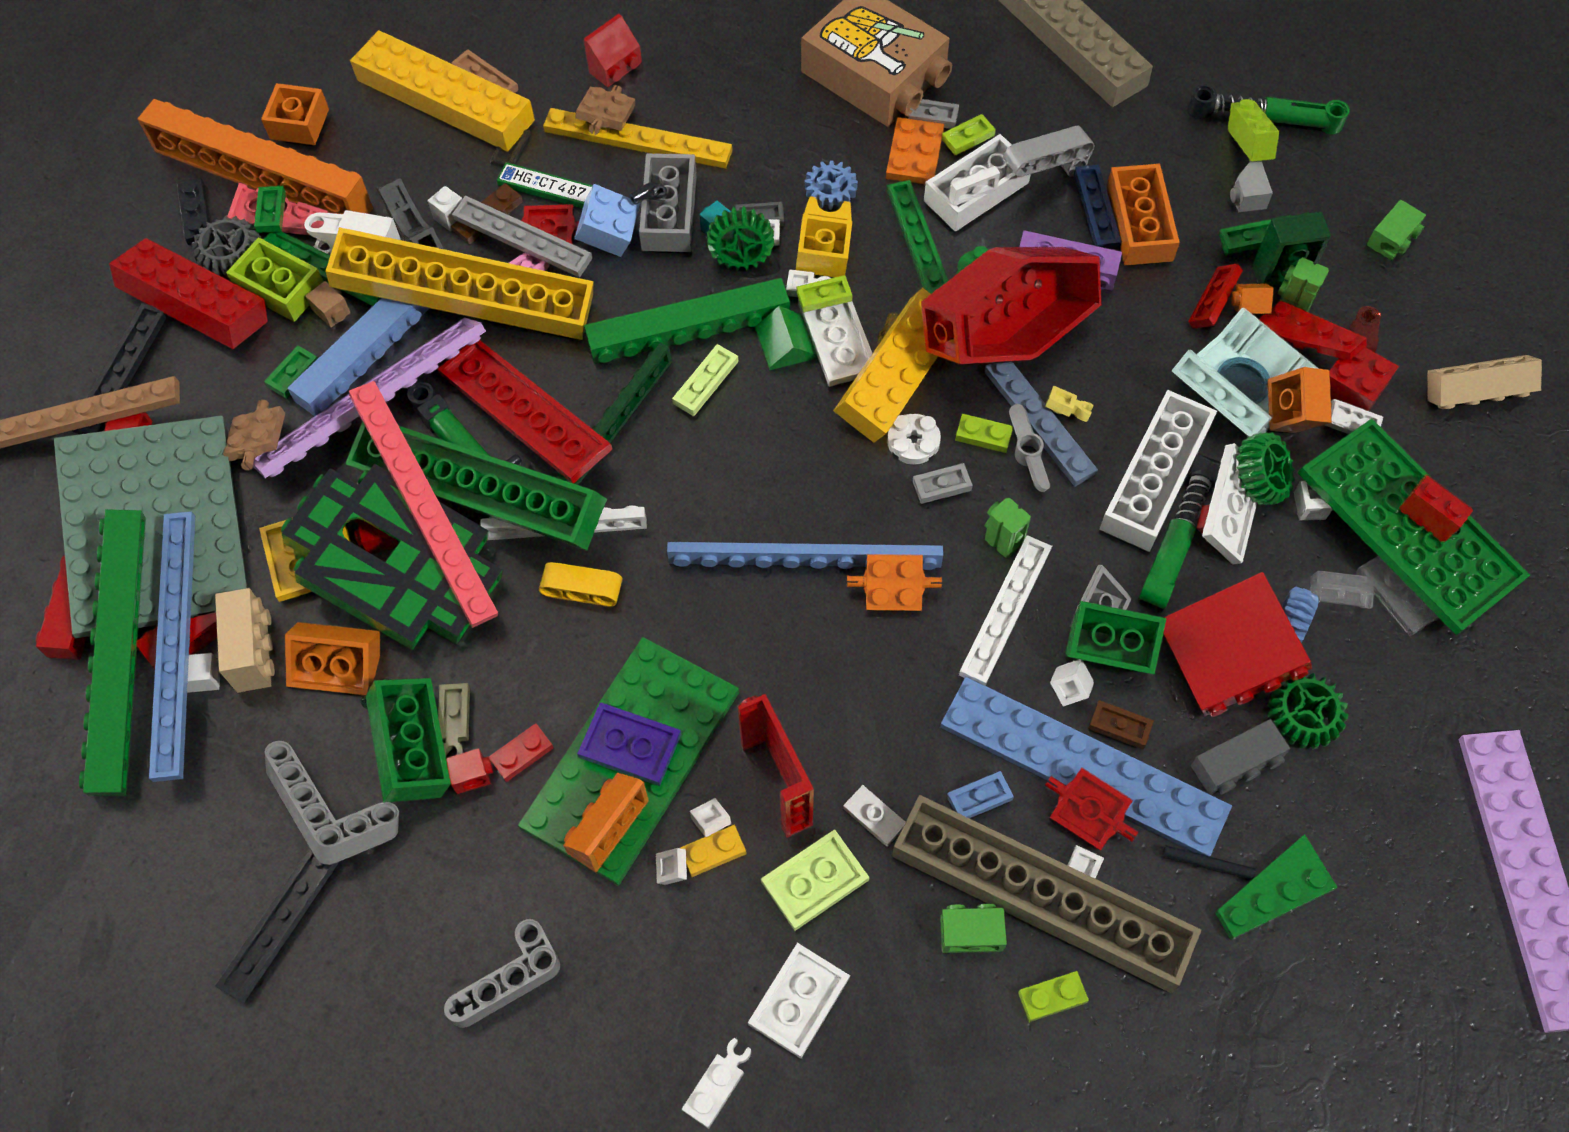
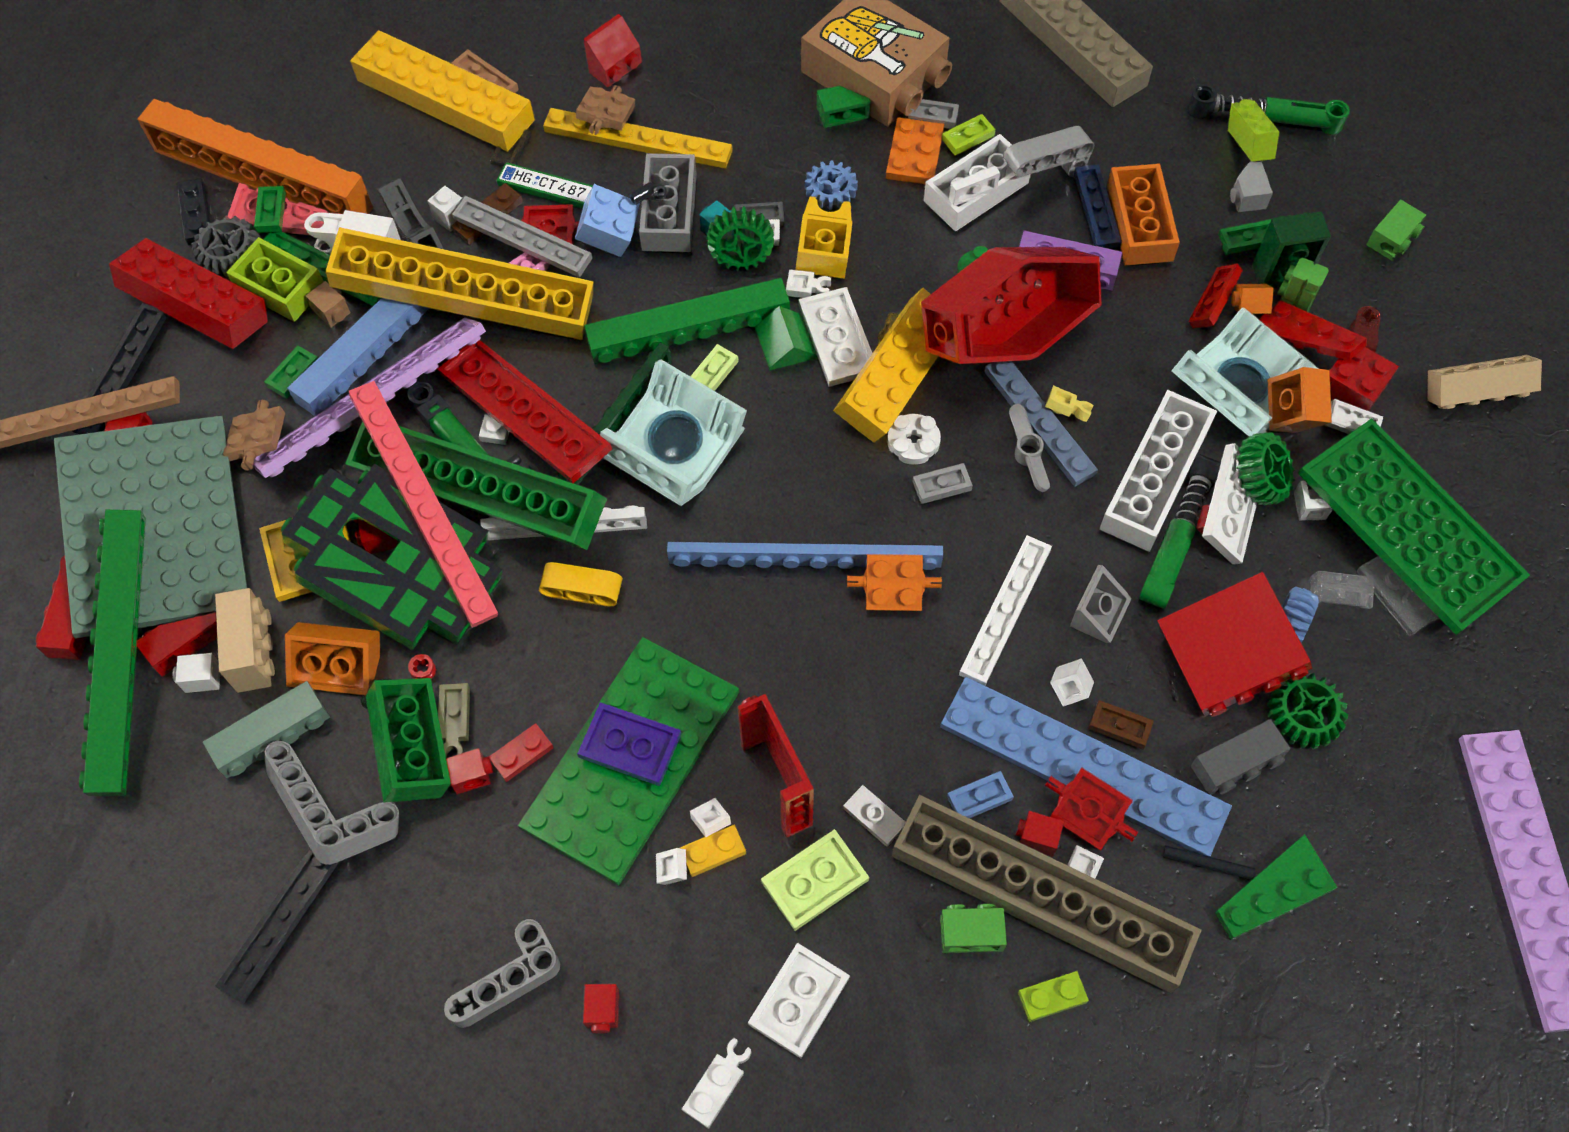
(172, 648): medium blue plate -> none
(277, 721): none -> sand green brick
(295, 114): orange brick -> none
(421, 659): none -> red bush
(492, 431): none -> white plate
(601, 1007): none -> red brick
(606, 820): orange slope -> none
(676, 434): none -> light aqua panel
(824, 293): lime plate -> none
(841, 106): none -> green slope
(917, 235): green tile -> none
(984, 433): lime plate -> none
(1006, 526): bright green brick -> none
(1040, 832): none -> red brick
(1116, 637): green slope -> none
(1436, 508): red slope -> none

